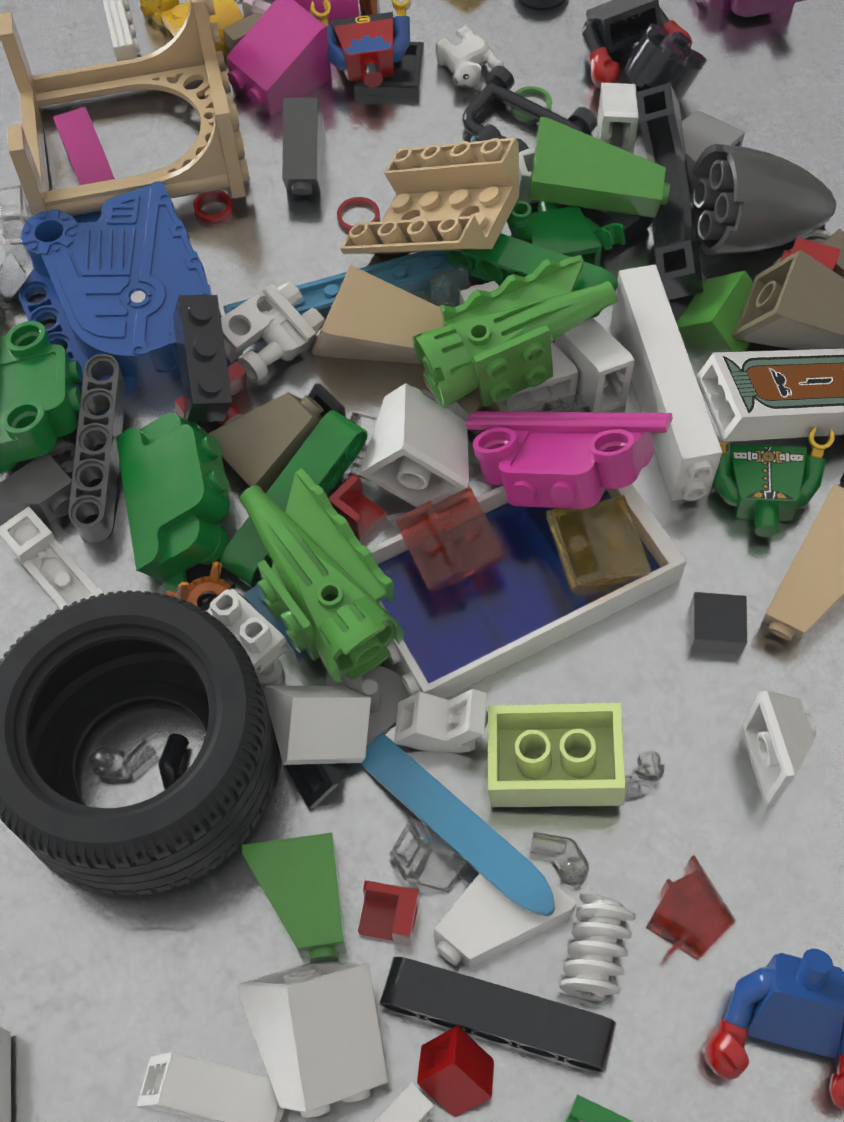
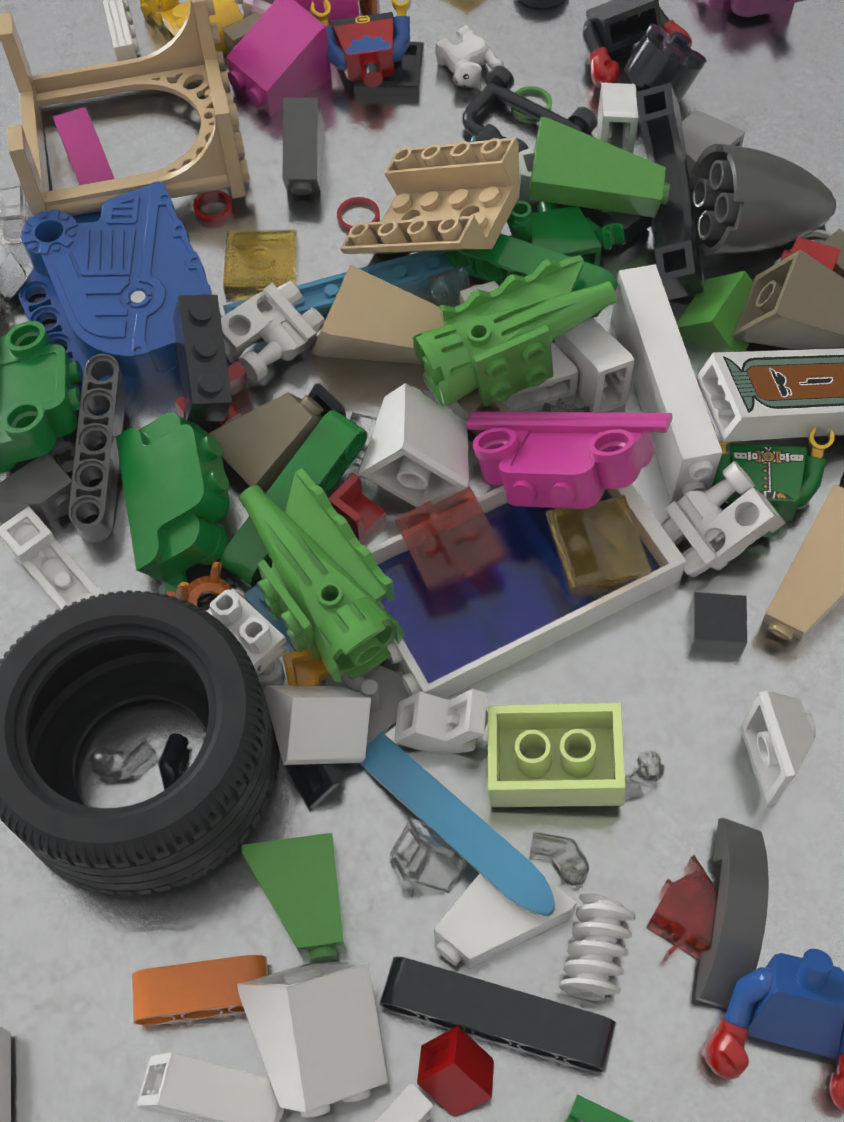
(193, 989): none -> orange beam
(259, 259): none -> clear yellow tile
(304, 671): none -> light orange tile
(389, 913): red panel -> none
(720, 533): none -> white hips
(739, 912): none -> dark grey slope

